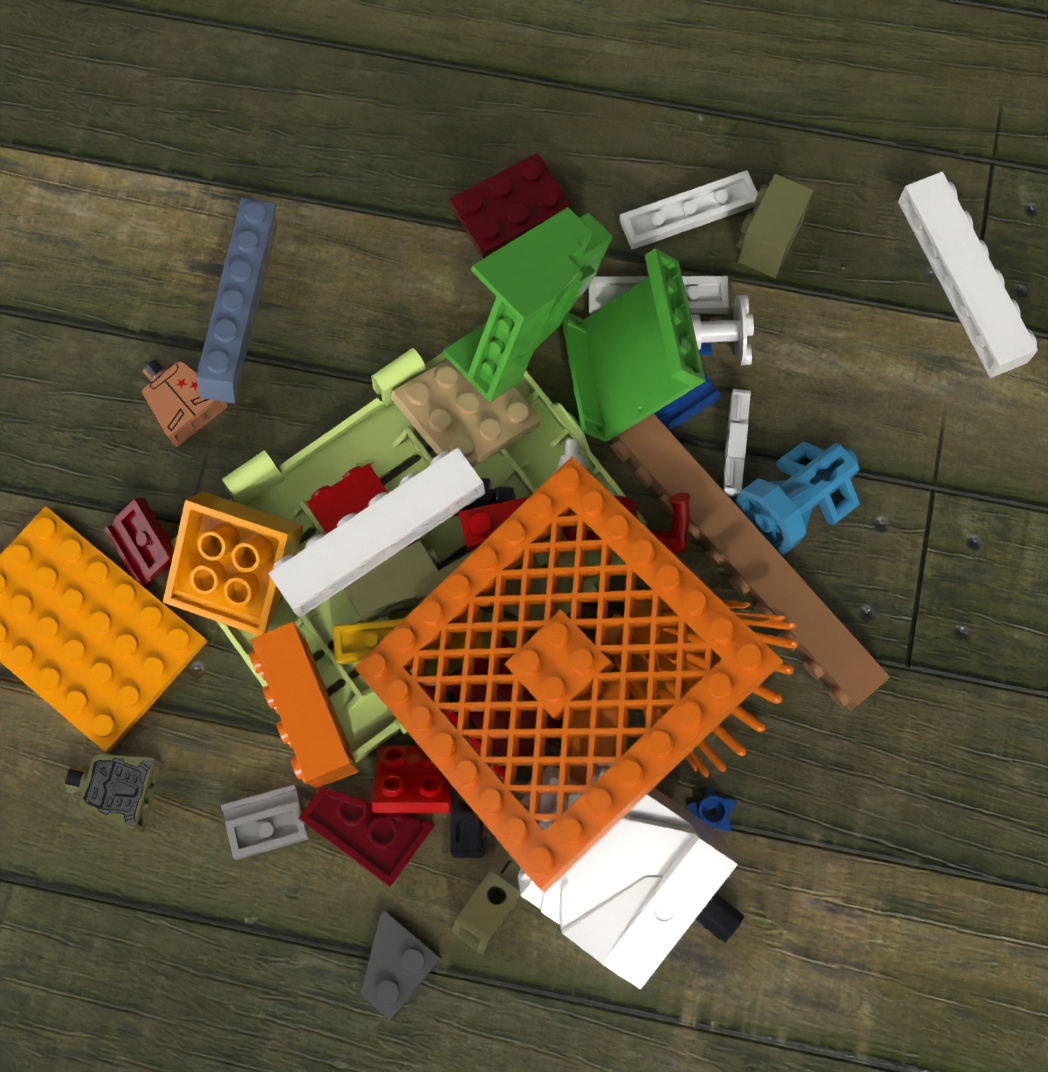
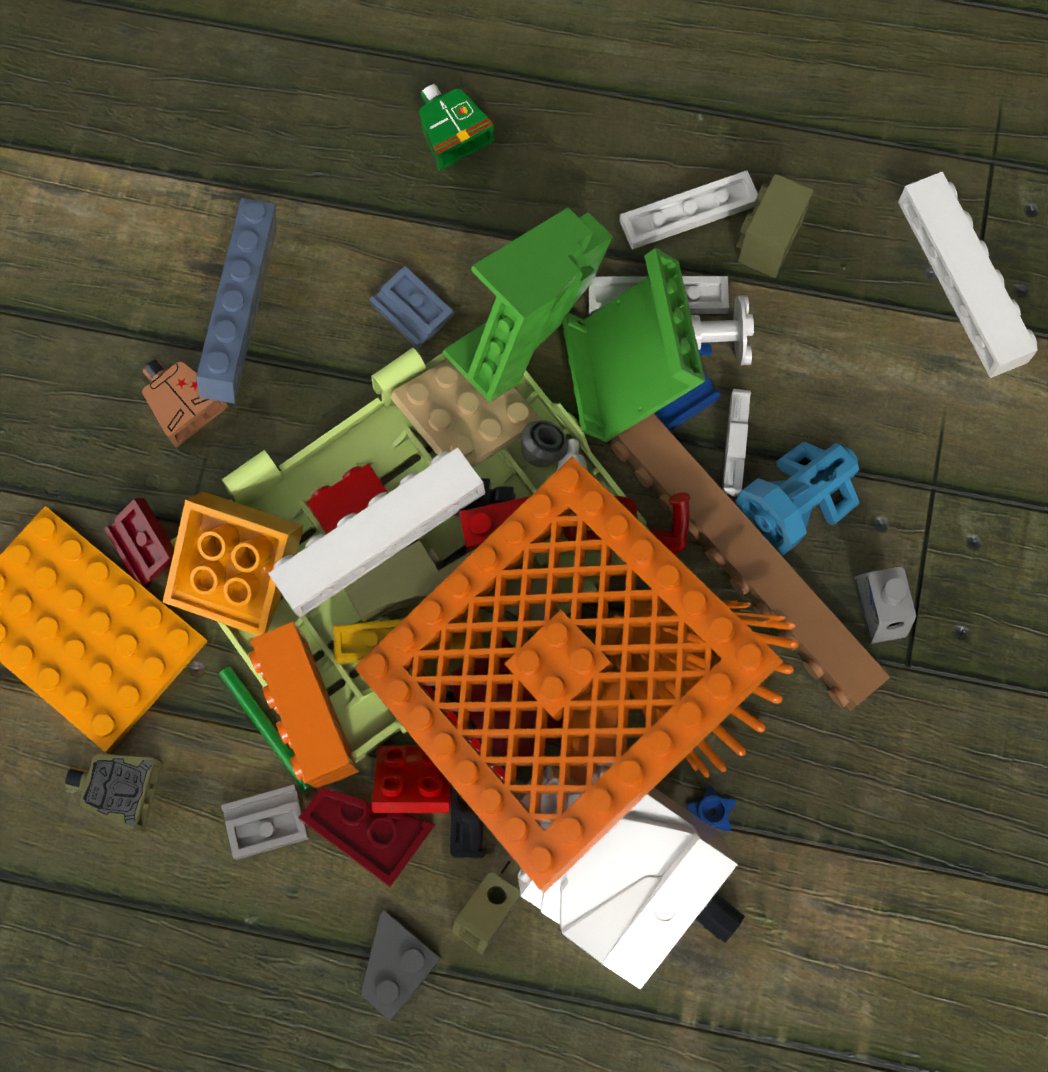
(261, 721): none -> green bar
(411, 307): none -> sand blue plate
(453, 125): none -> green torso
(509, 204): dark red plate -> none
(543, 443): none -> dark grey cone
(886, 601): none -> light grey torso

